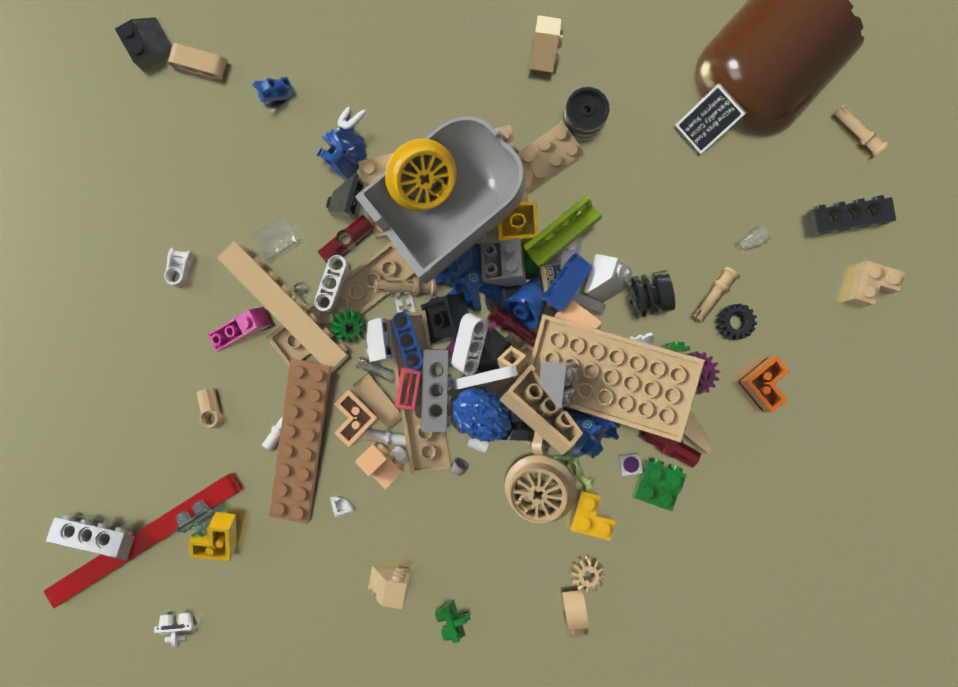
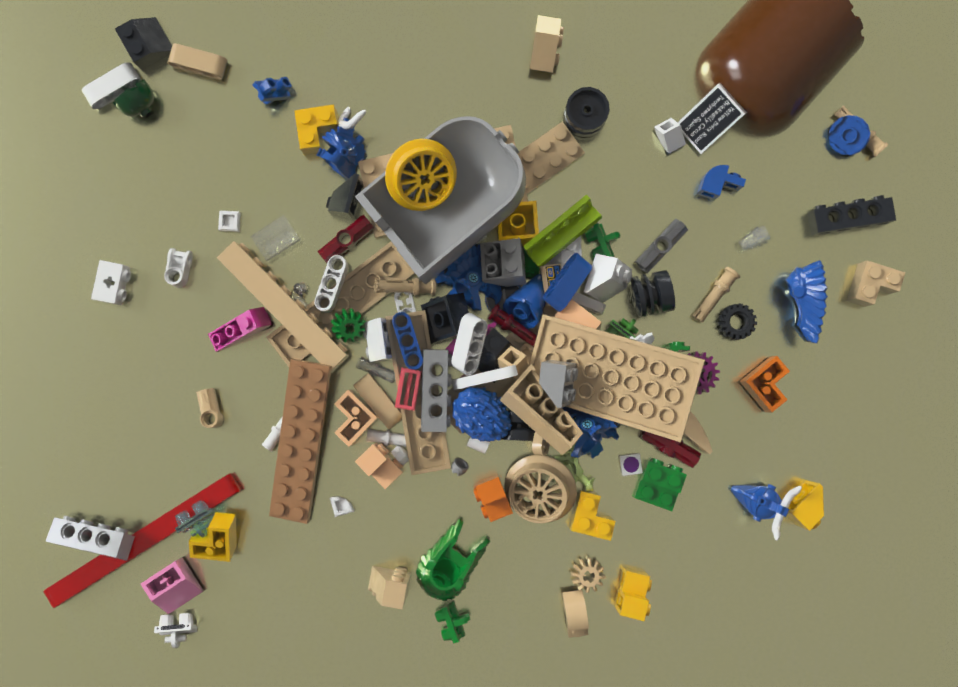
(108, 273): none -> white brick
(111, 85): none -> white beam
(135, 100): none -> dark green cylinder
(172, 586): none -> bright pink slope
(229, 221): none -> white tile
(312, 123): none -> yellow brick
(444, 569): none -> green piece
(493, 498): none -> orange brick
(598, 232): none -> green hips
(616, 328): none -> bright green hips
(631, 595): none -> yellow brick
(669, 237): none -> flat silver piece
(670, 135): none -> white brick
(716, 178): none -> blue brick
(765, 503): none -> blue helmet
(807, 506): none -> yellow slope
(808, 290): none -> blue piece
(849, 135): none -> blue tile

